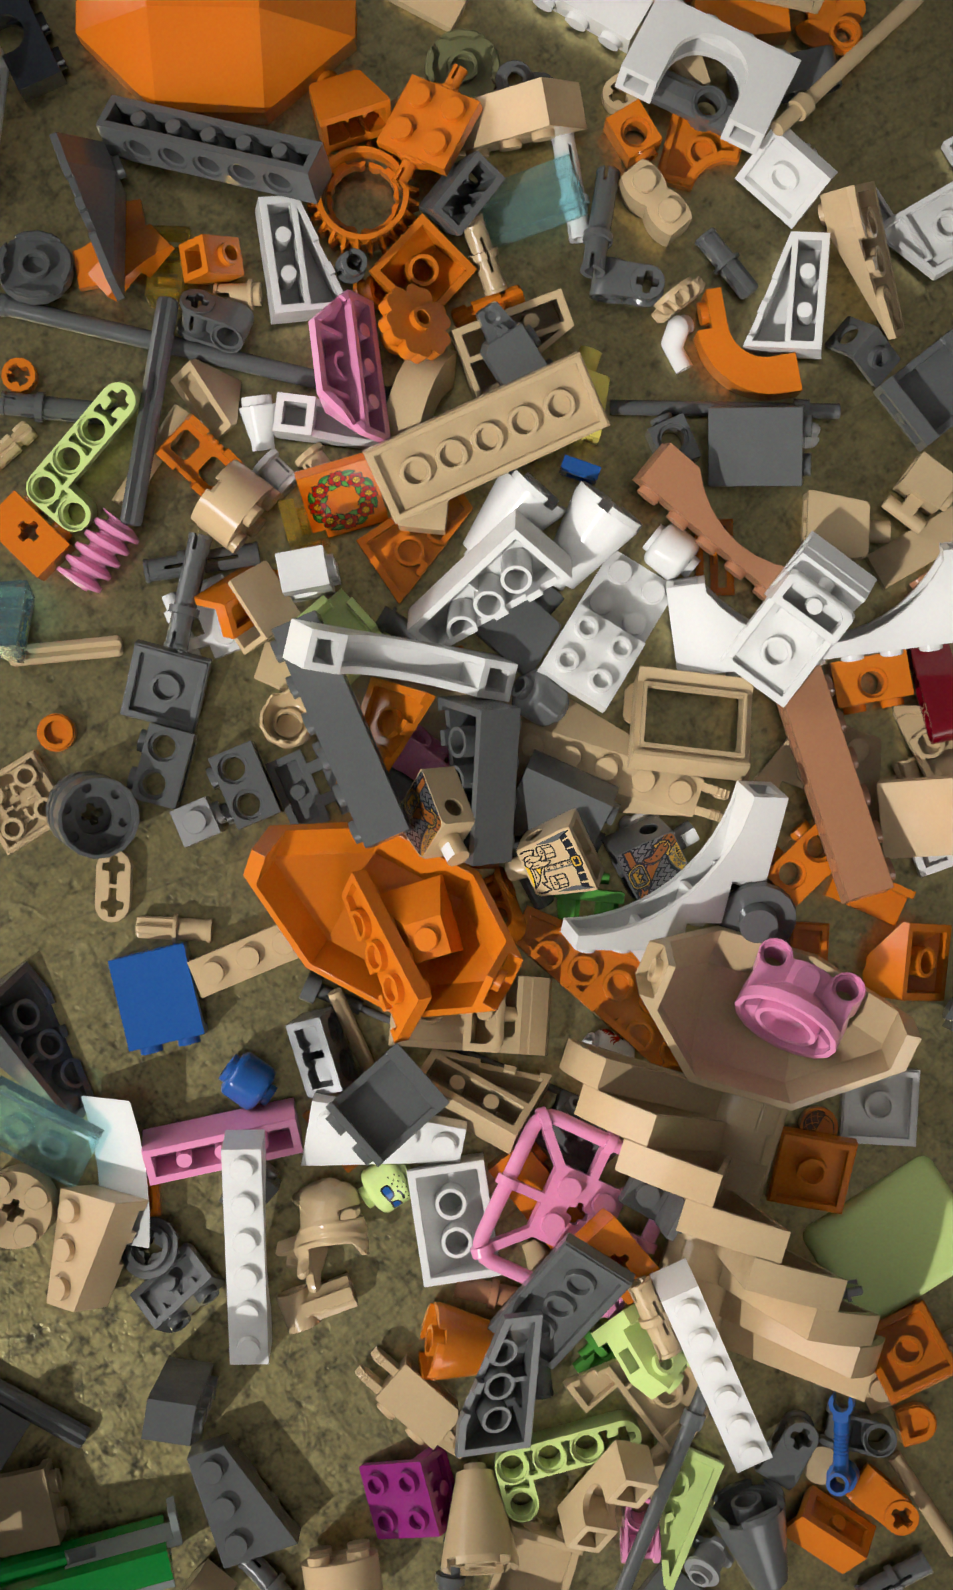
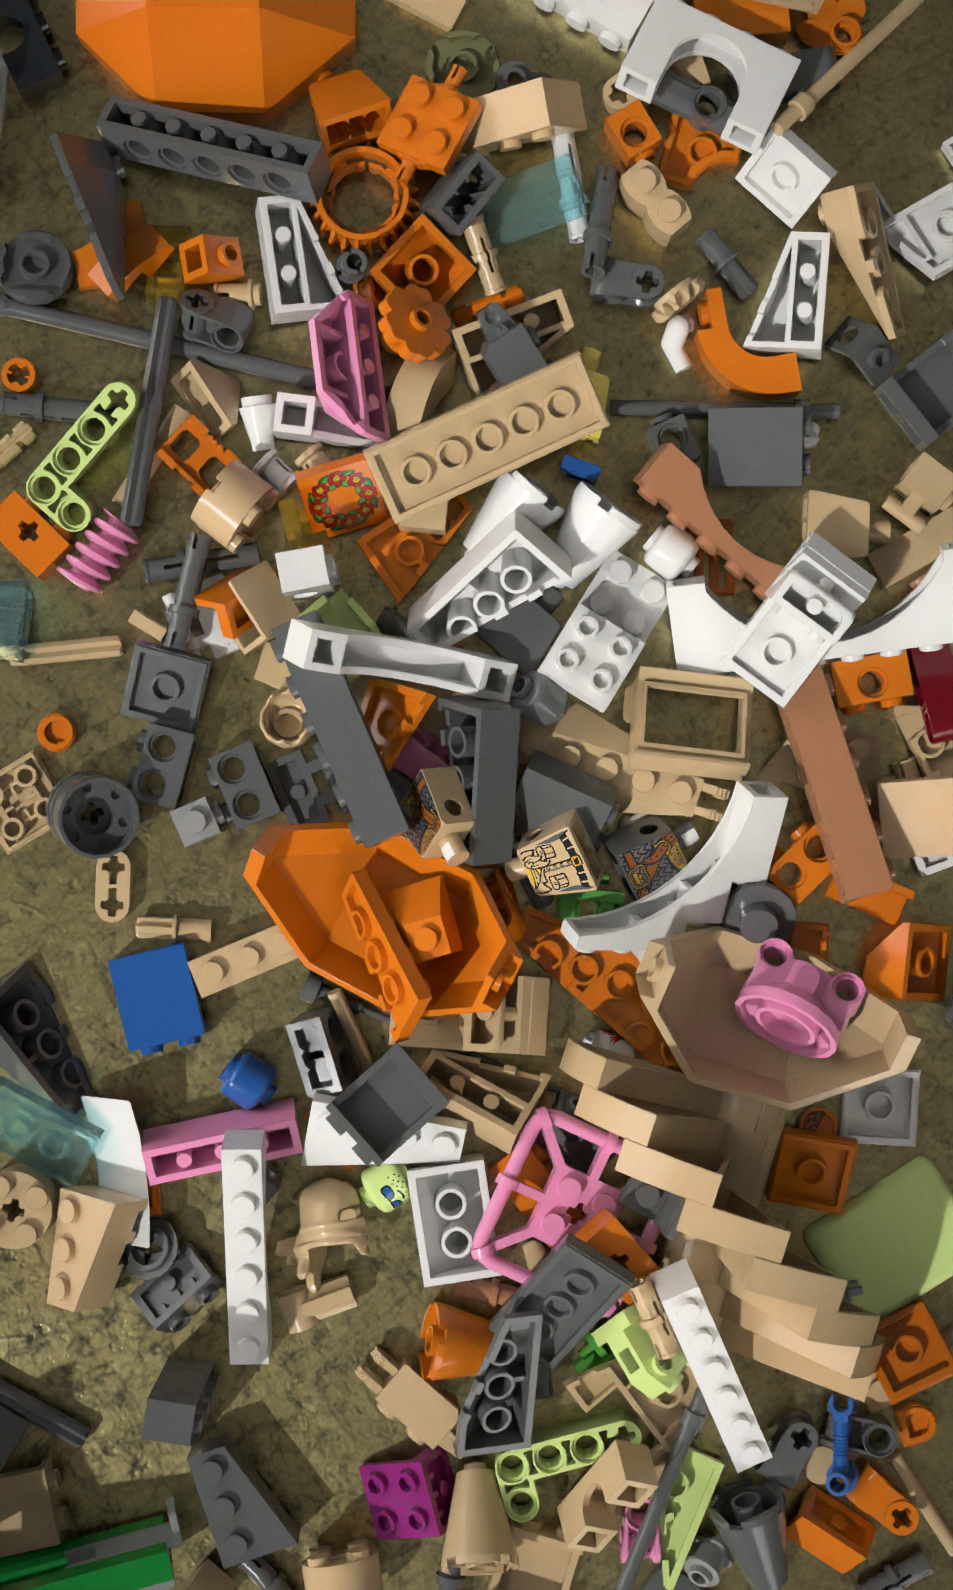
(148, 625): none -> tan tile

